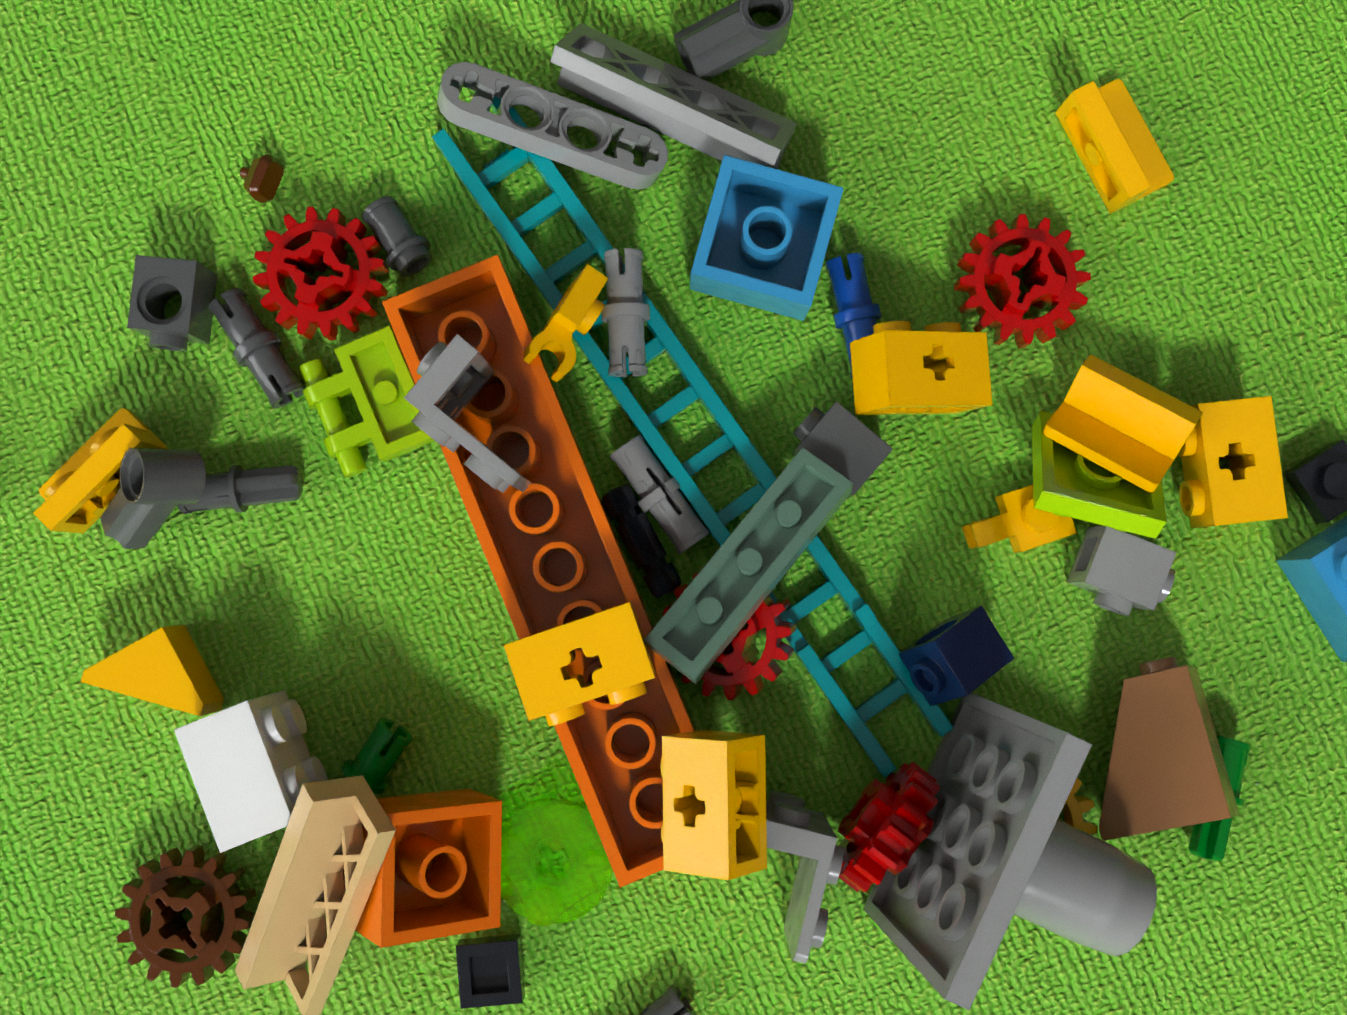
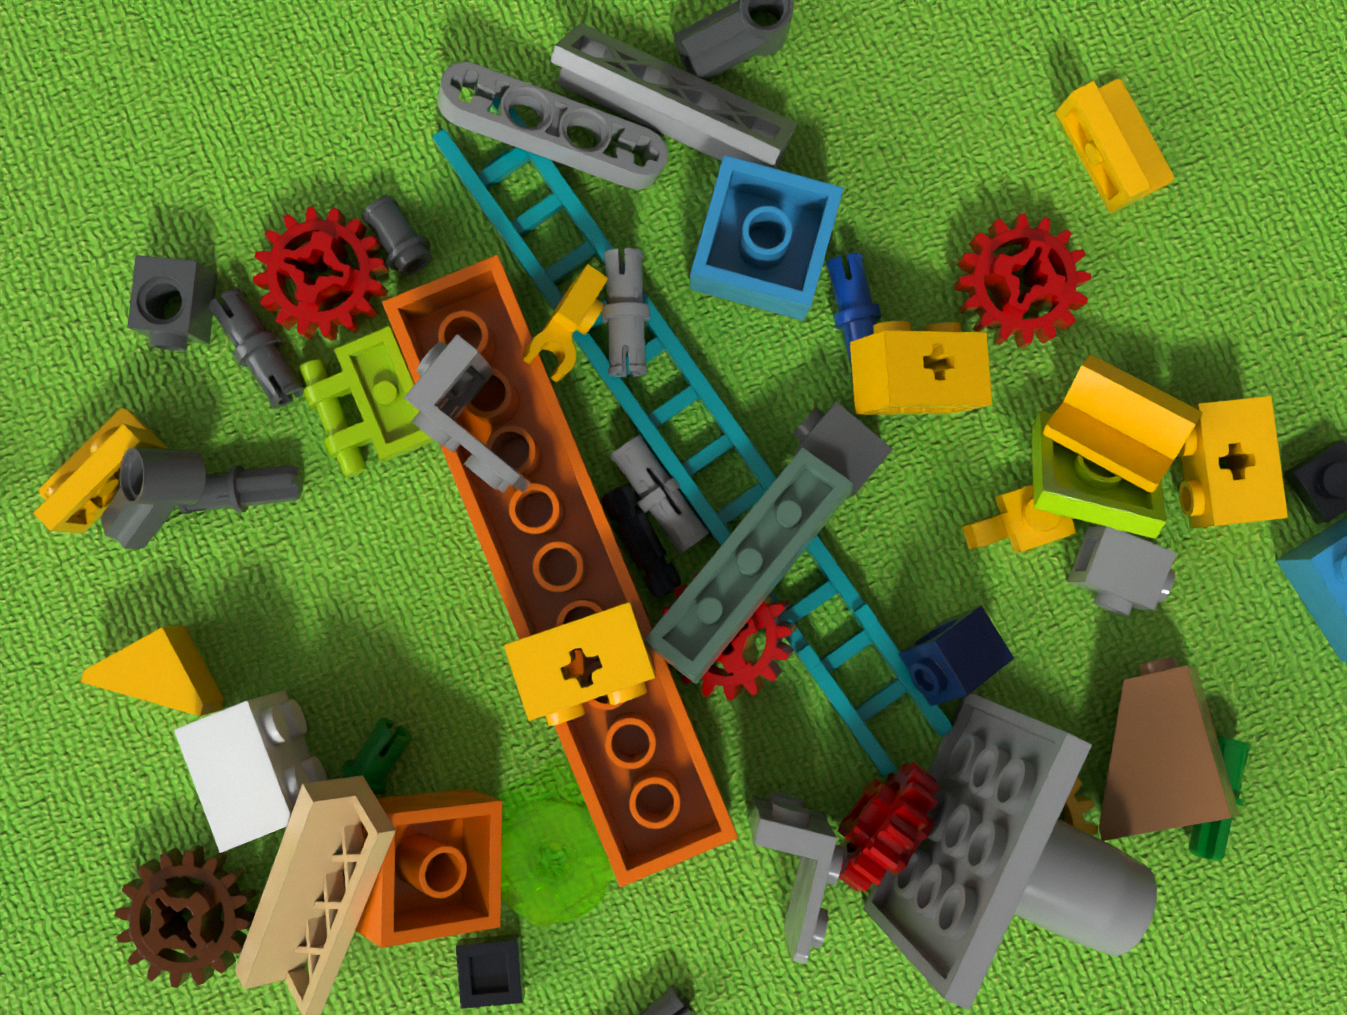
(262, 177): reddish brown rock -> none
(714, 803): yellow brick -> none

